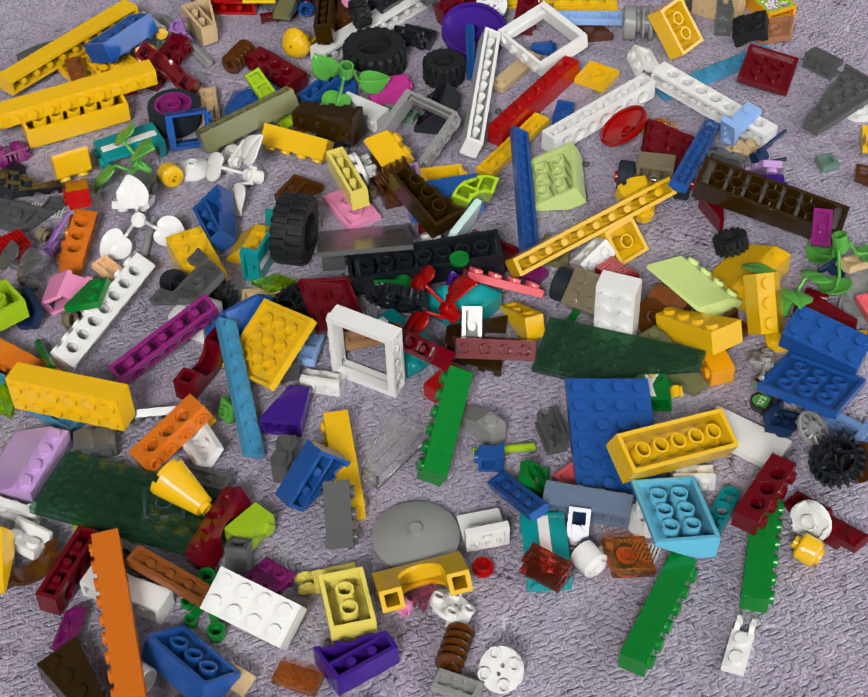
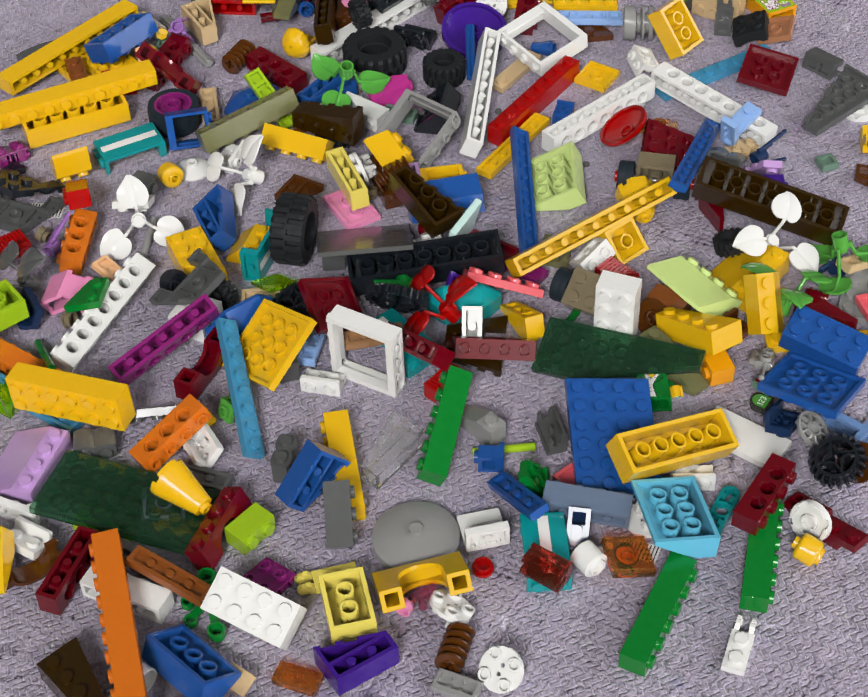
(69, 626): magenta plate -> none
(136, 163): bright green plant -> none
(238, 554): dark grey brick -> none
(287, 412): dark purple slope -> none
(459, 258): green piece -> none
(478, 187): lime brick -> none
(752, 242): none -> white plant
(821, 228): magenta plate -> none

